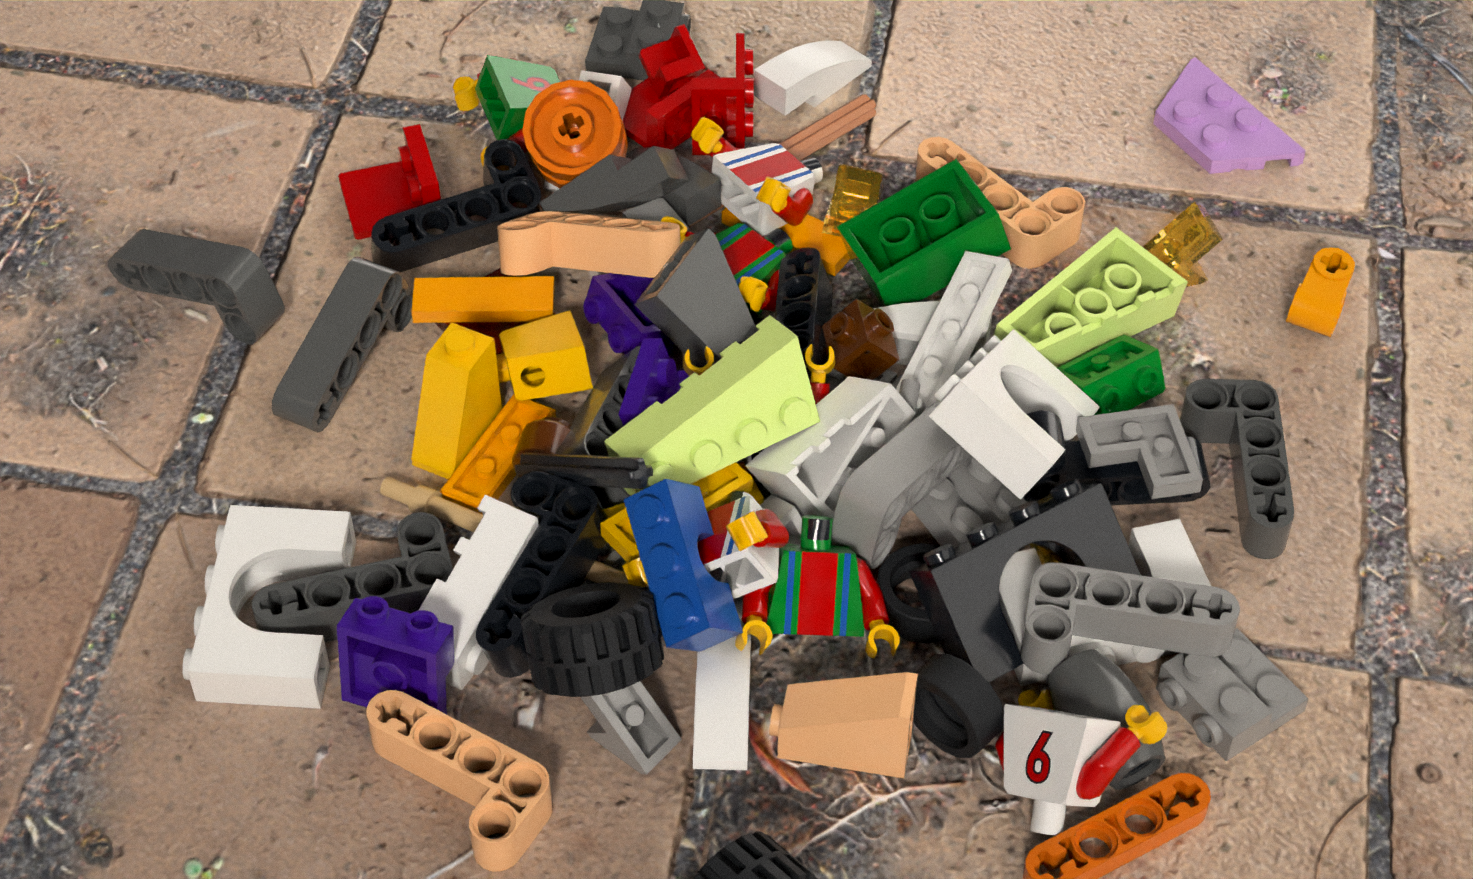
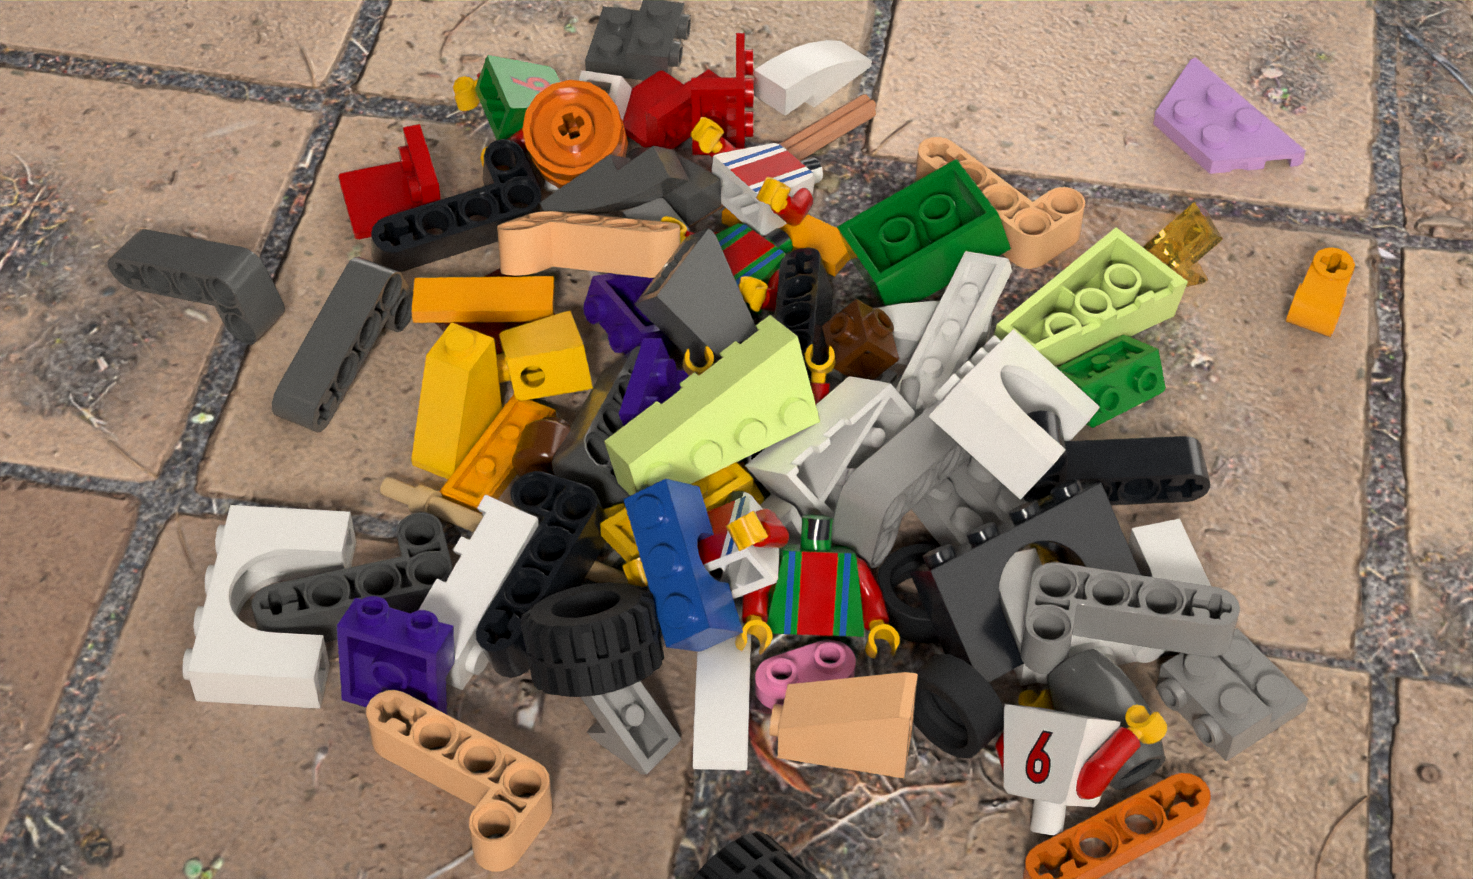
(589, 469): black axle -> none
(672, 62): red panel -> none
(802, 666): none -> bright pink plate
(853, 193): clear yellow slope -> none
(1146, 436): light grey plate -> none
(1250, 421): dark grey beam -> none

